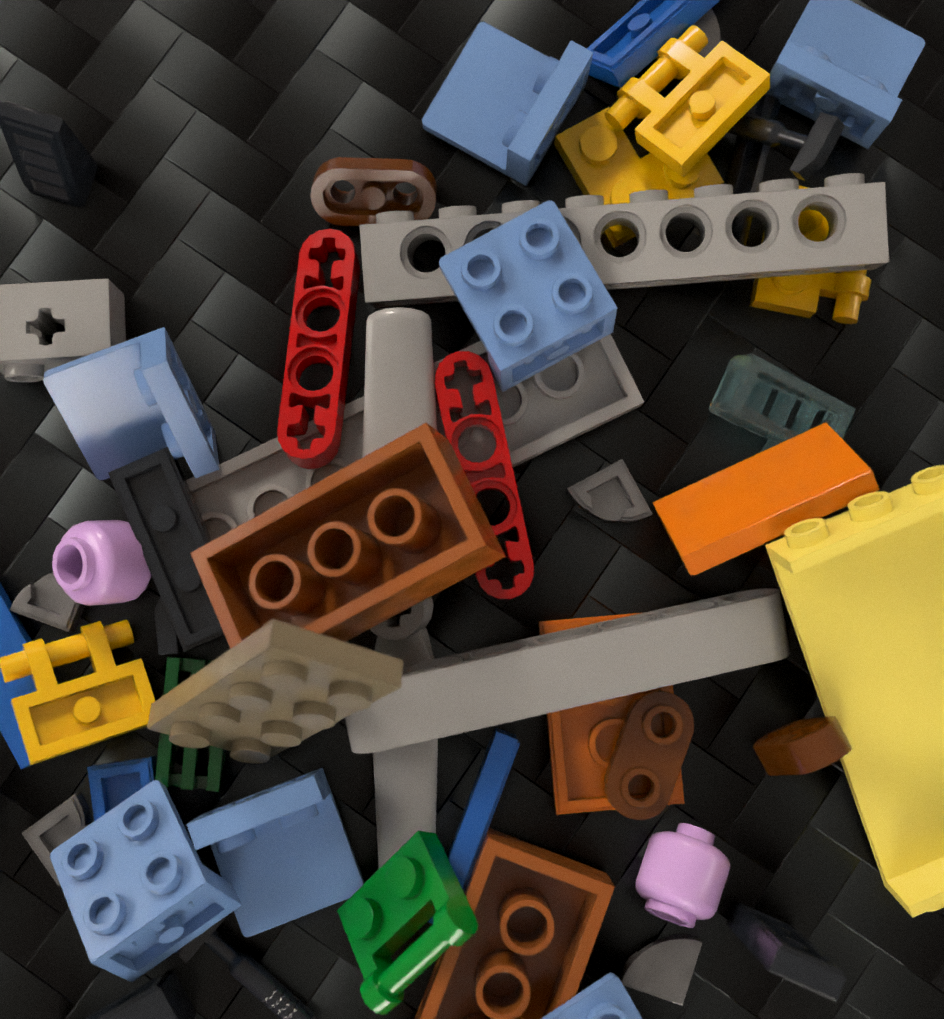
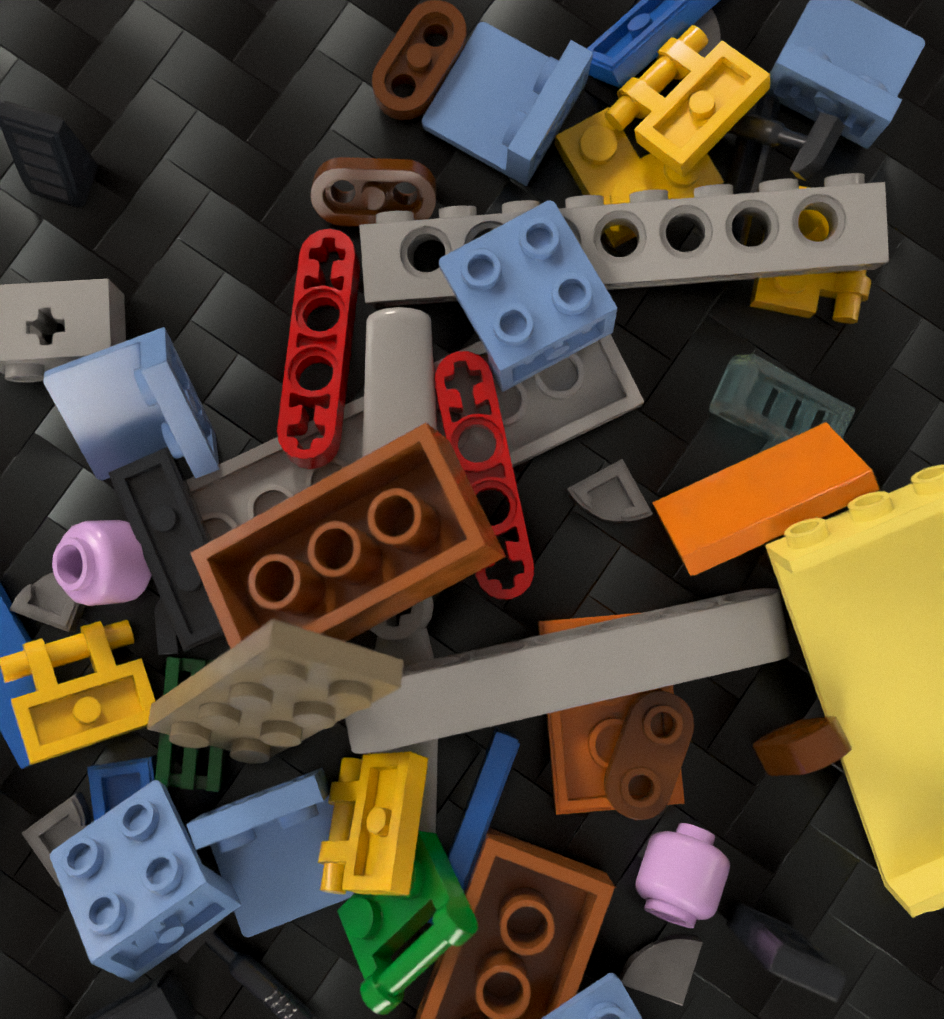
(374, 824): none -> yellow plate
(415, 62): none -> reddish brown plate

